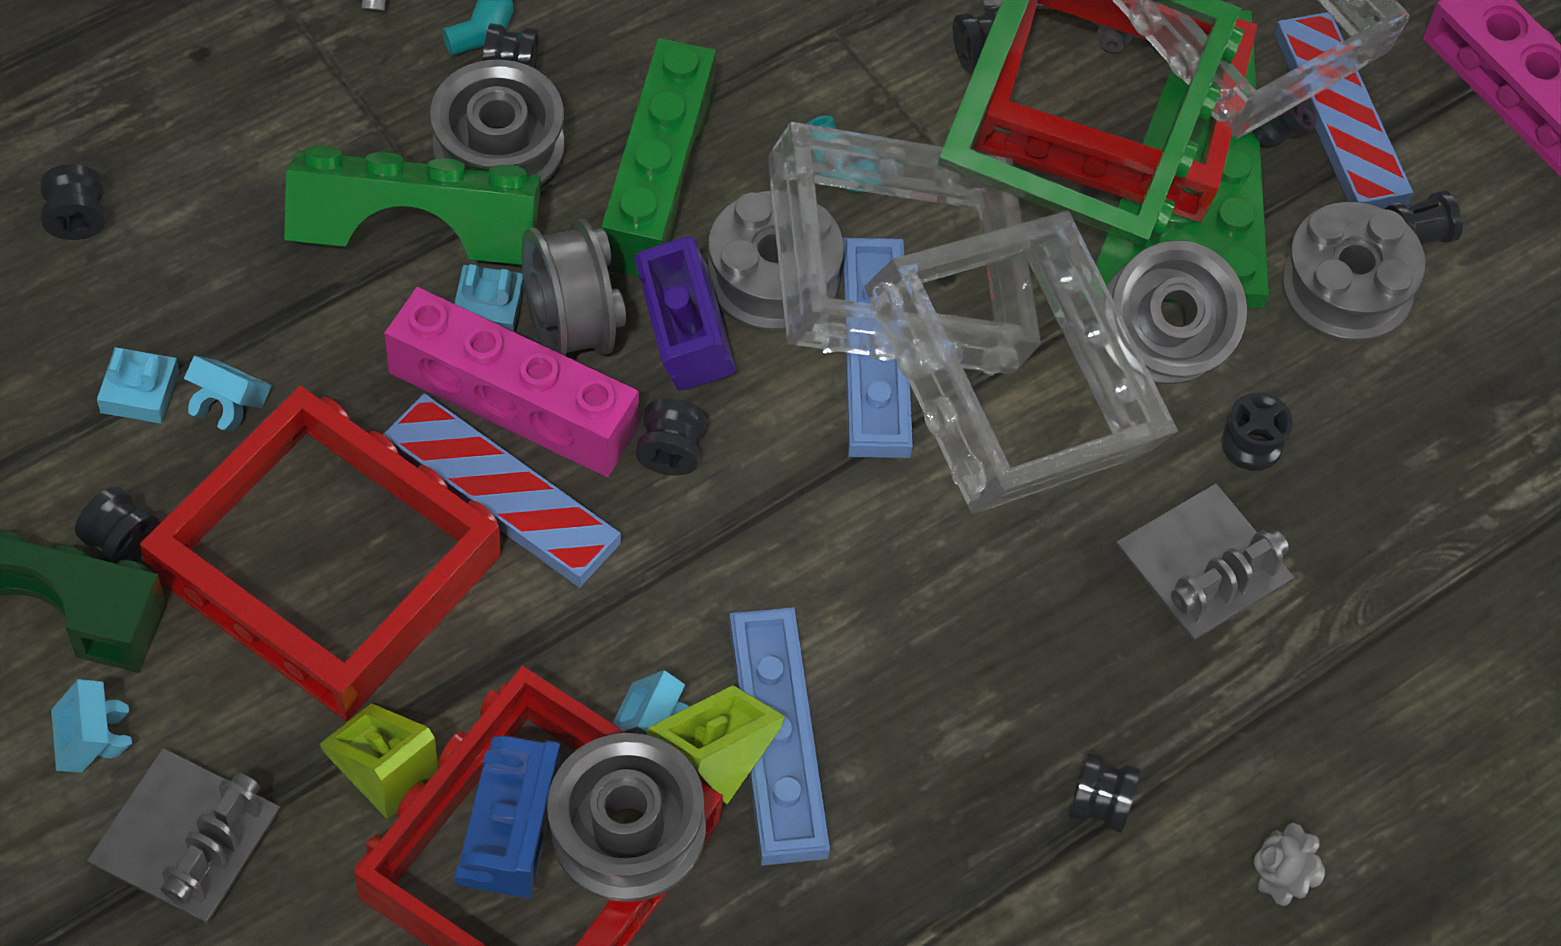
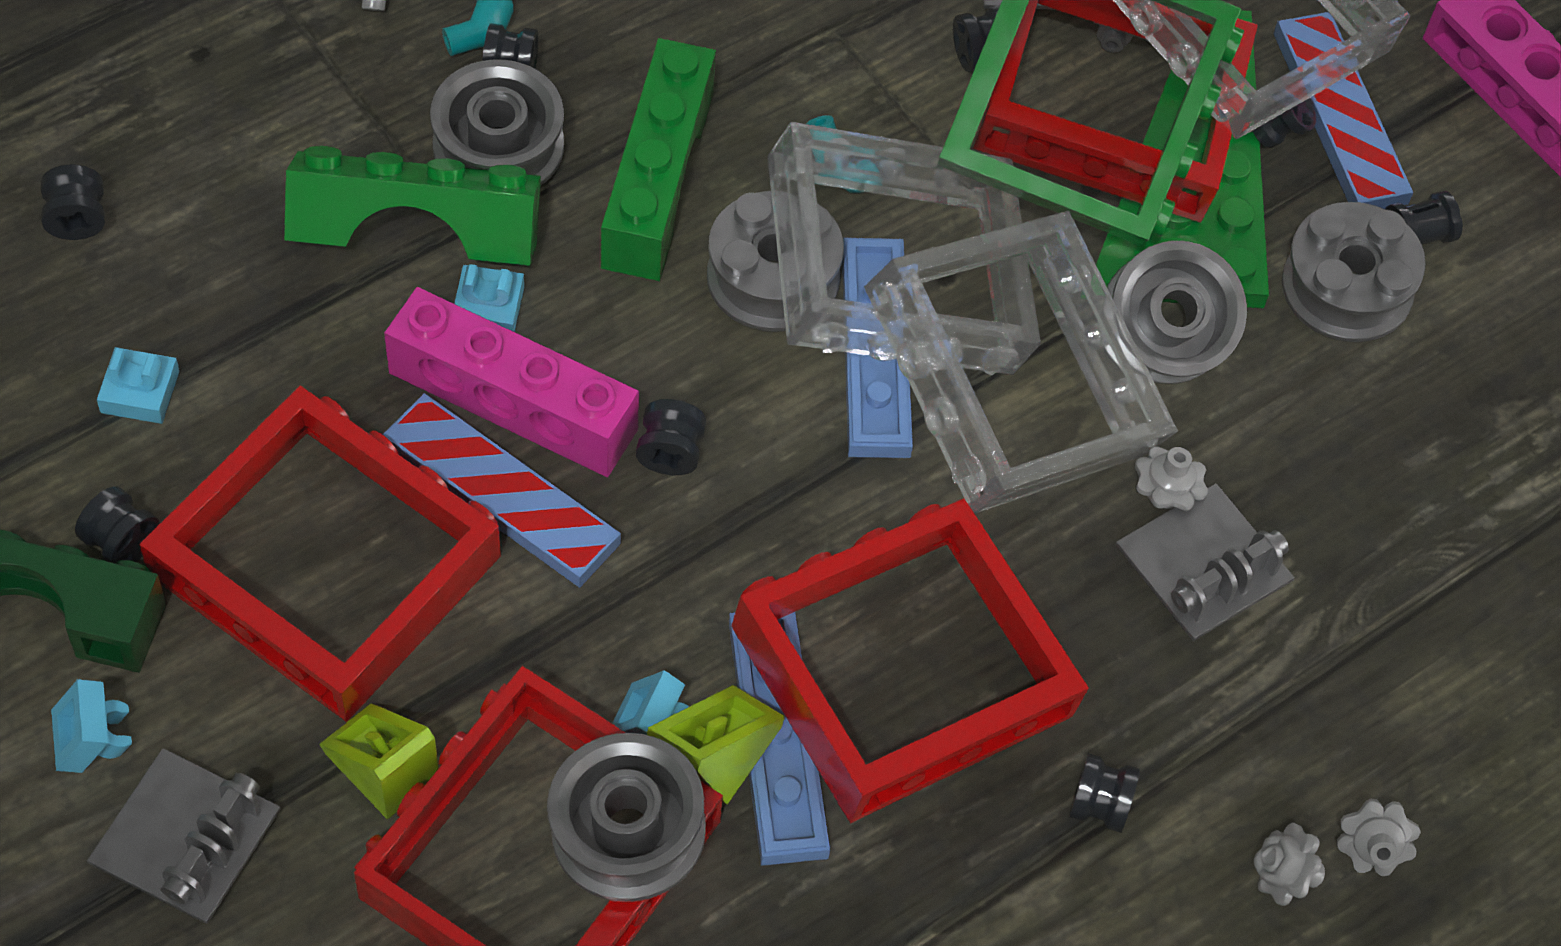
(228, 386): medium azure tile -> none
(509, 817): blue hinge -> none
(571, 289): flat silver wheel -> none
(684, 313): dark purple brick -> none
(872, 786): none -> red window
(1171, 478): none -> light grey plant
(1256, 415): black wheel -> none
(1378, 837): none -> light grey plant

